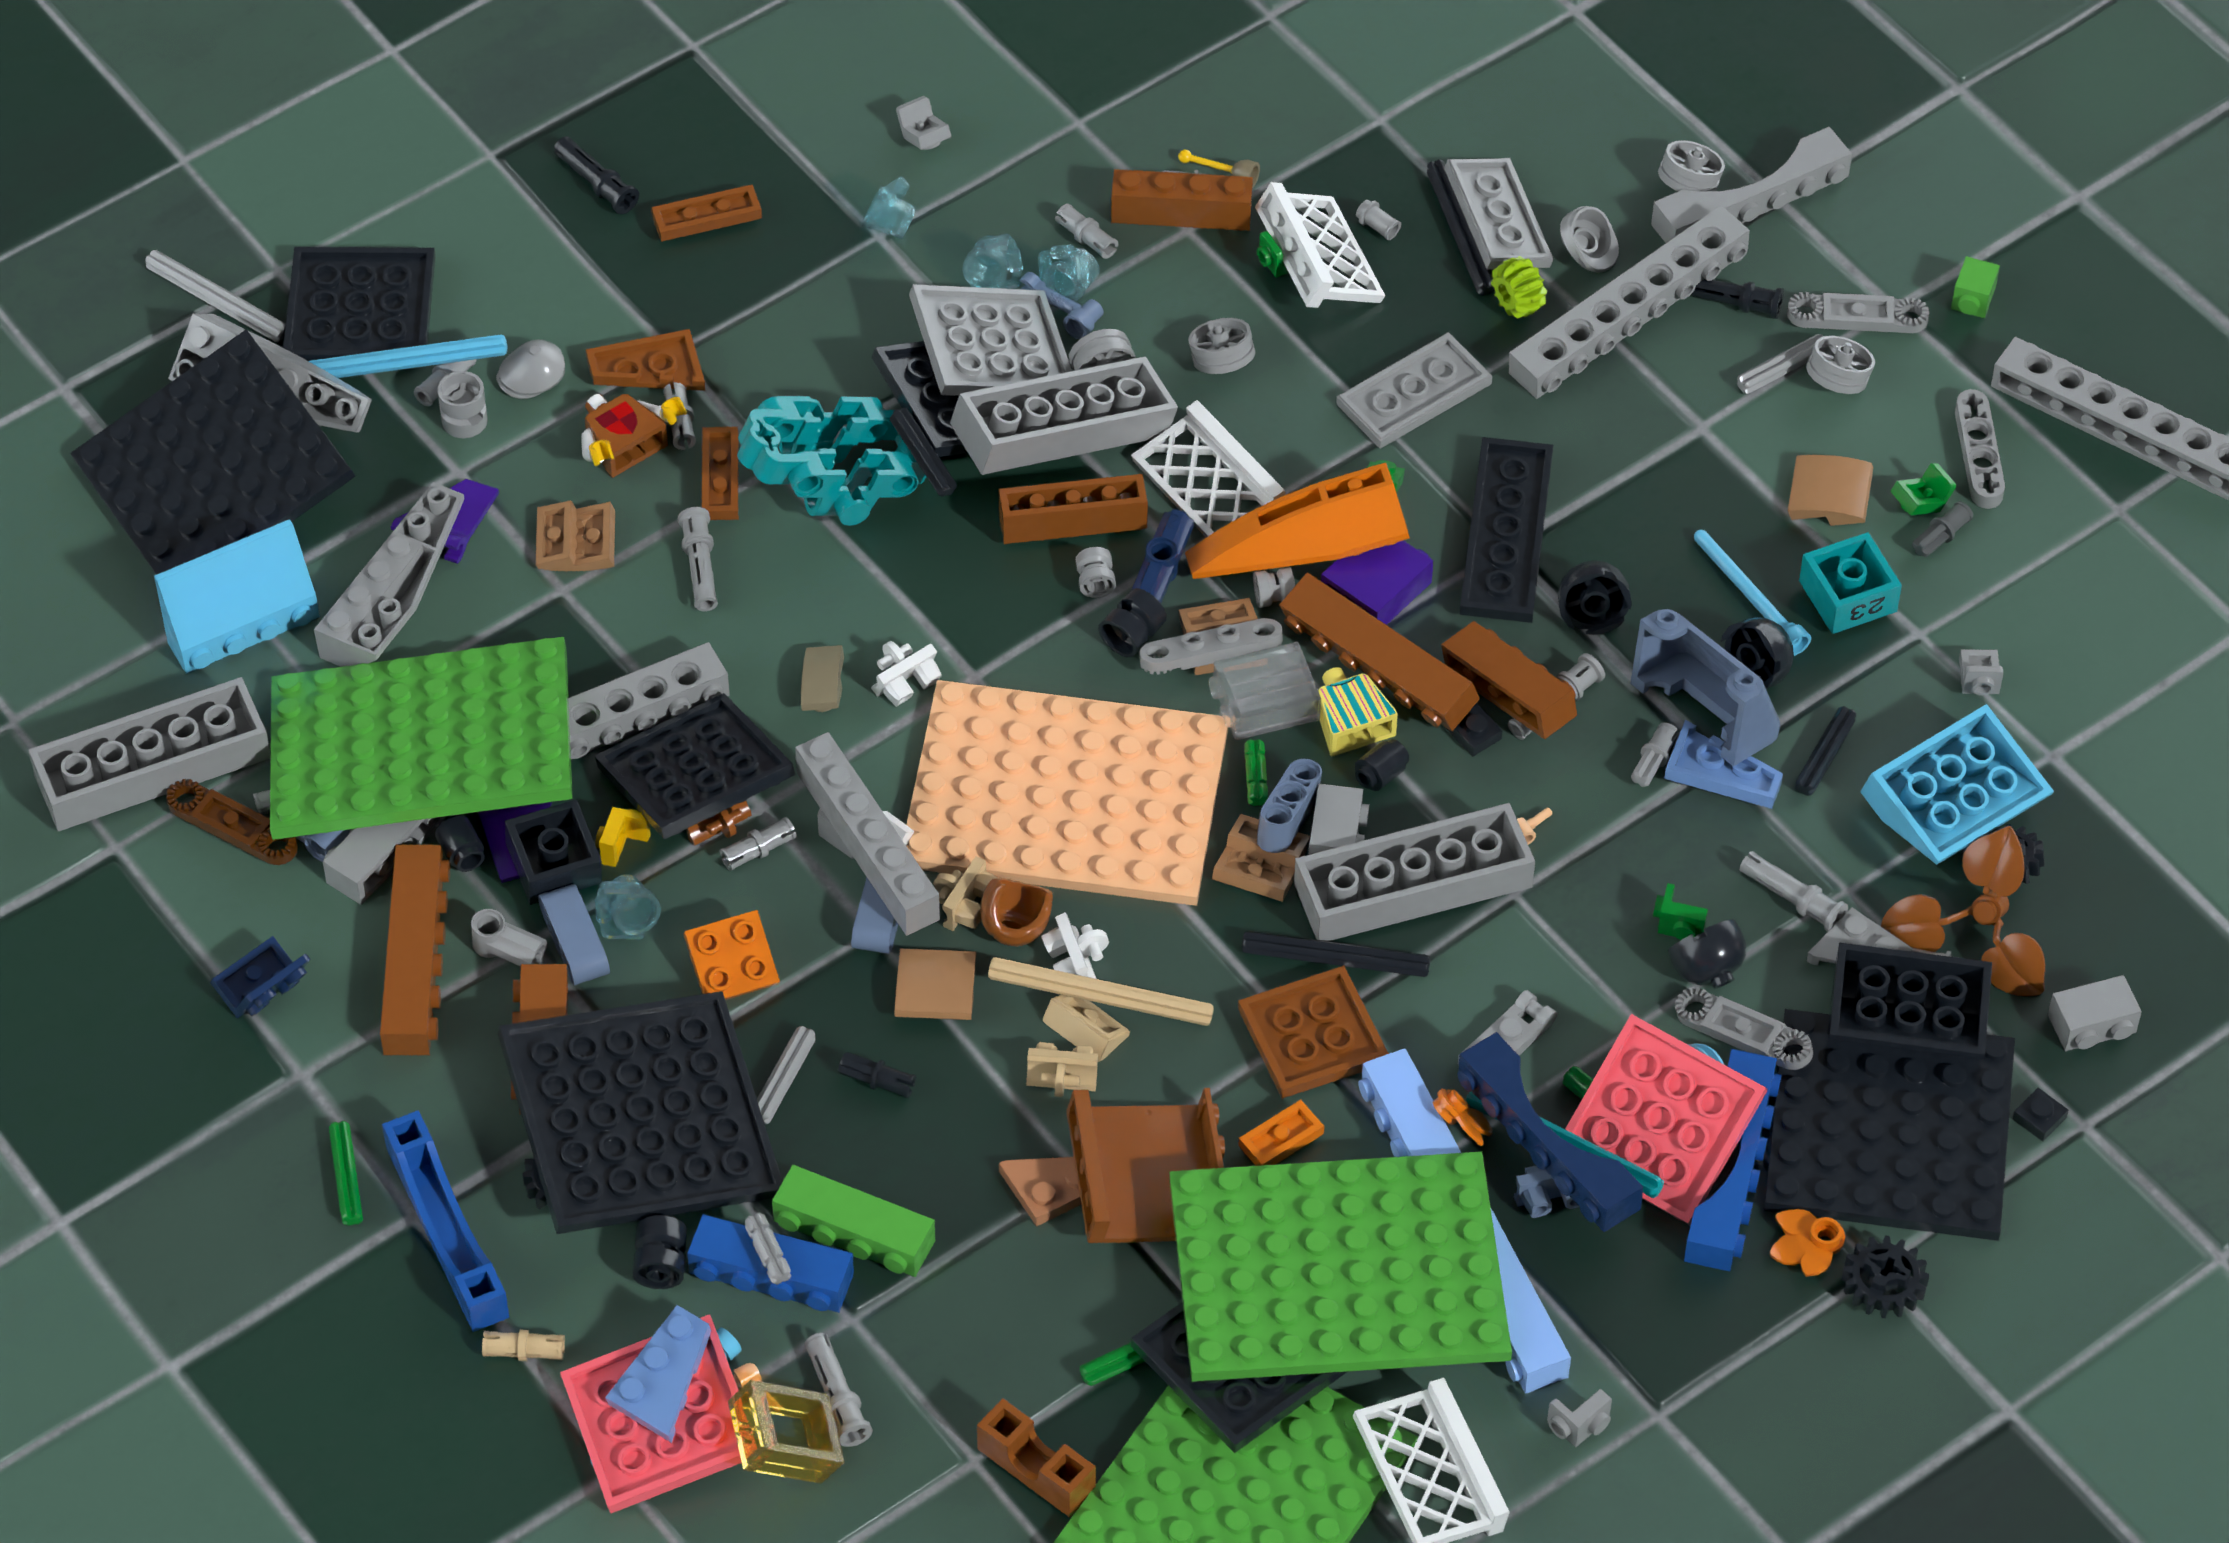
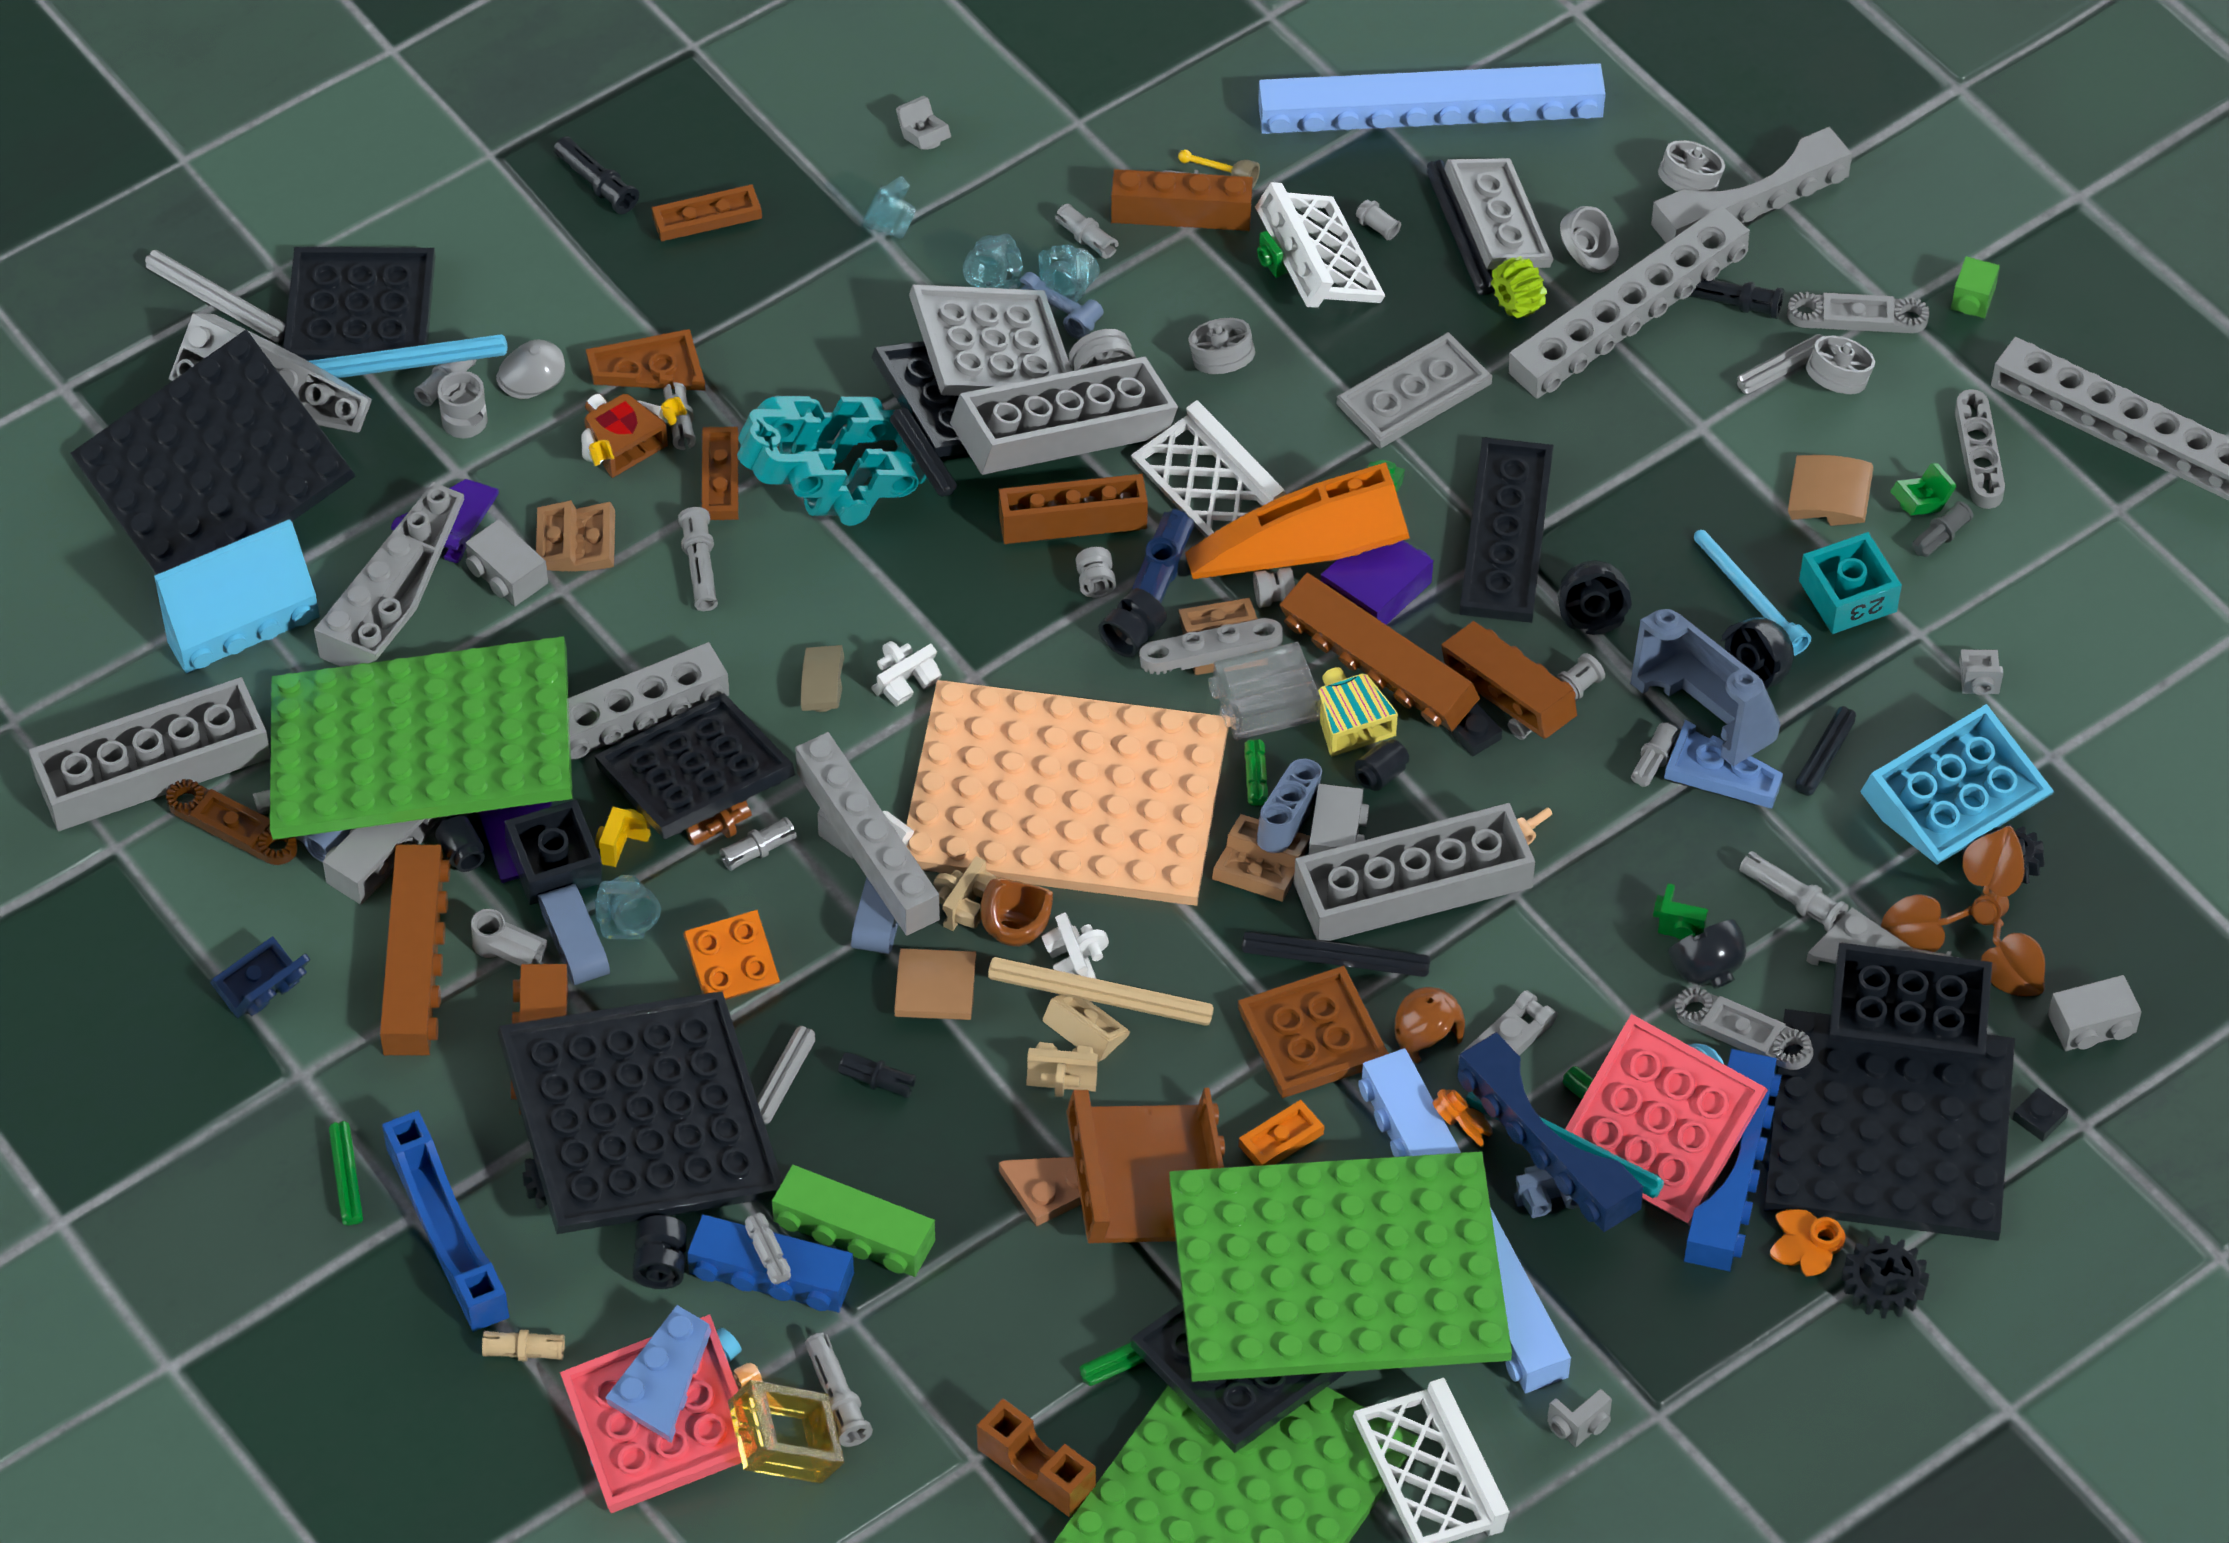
(506, 563): none -> light grey brick
(1426, 1019): none -> dark orange piece
(1431, 98): none -> light blue brick

